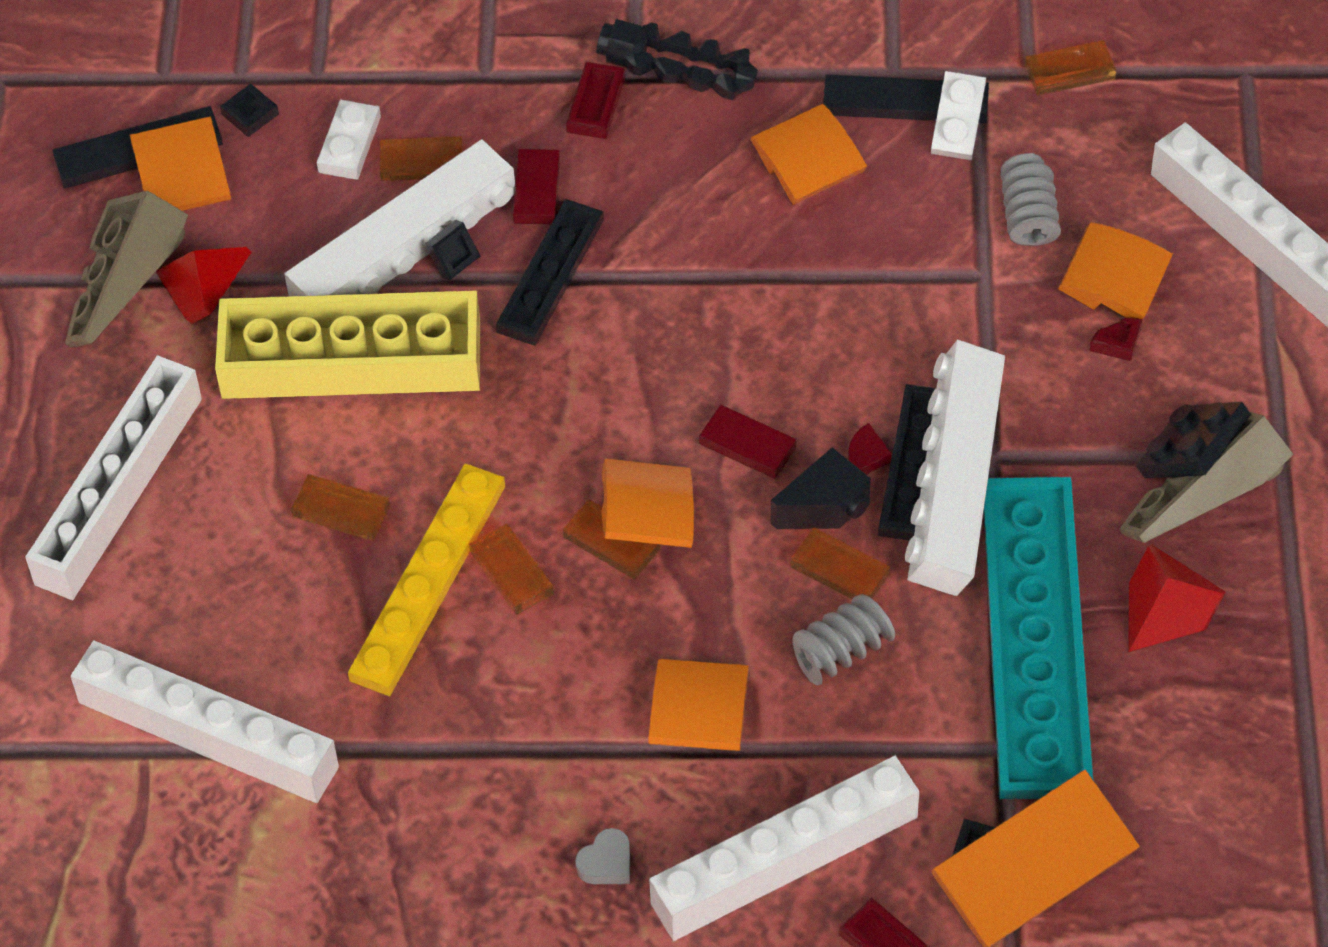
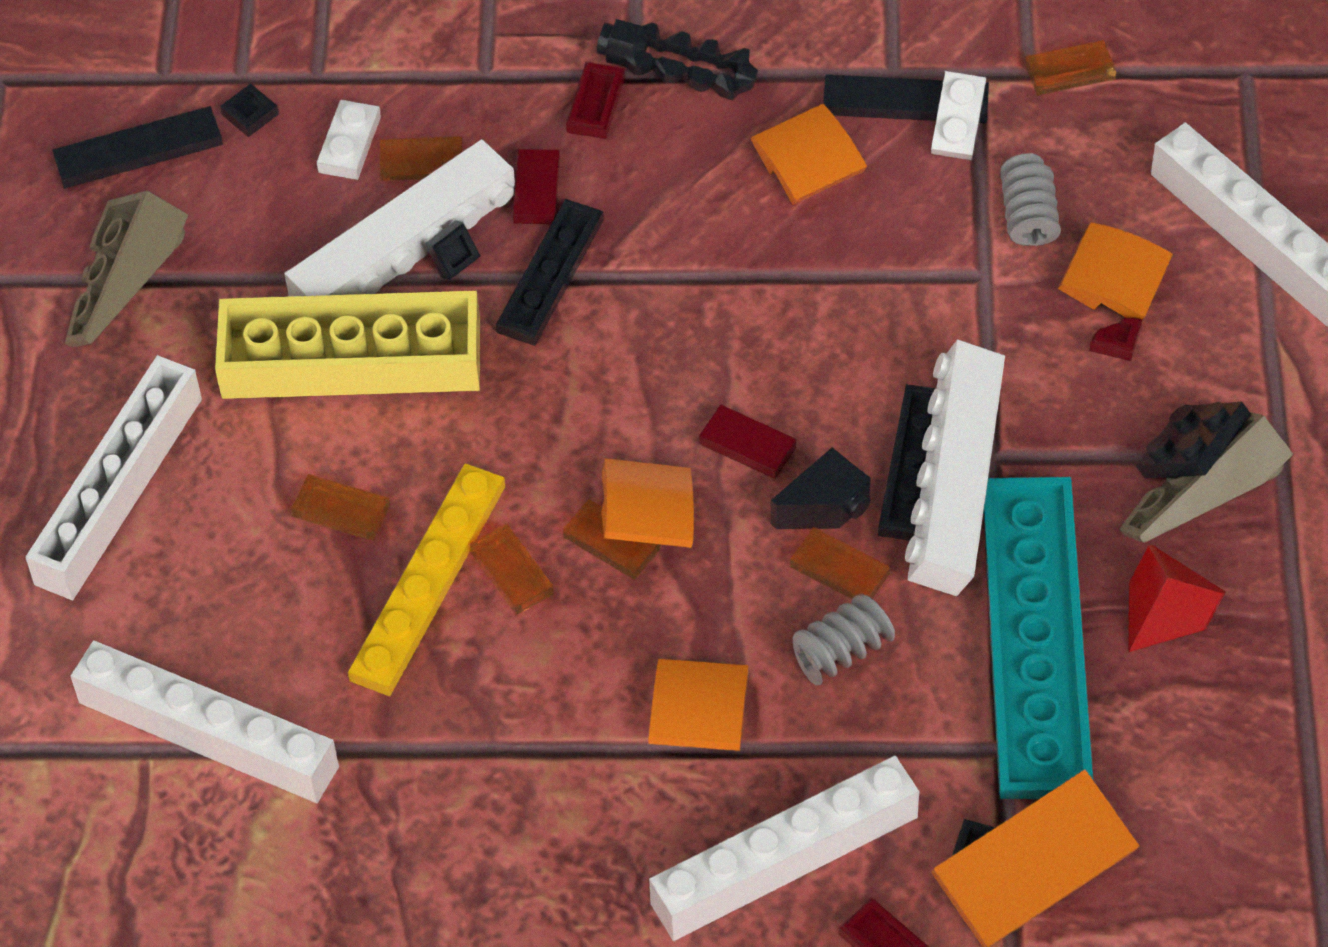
(182, 164): orange slope -> none
(202, 279): red slope -> none
(606, 859): light grey tile -> none
(868, 450): dark red tile -> none

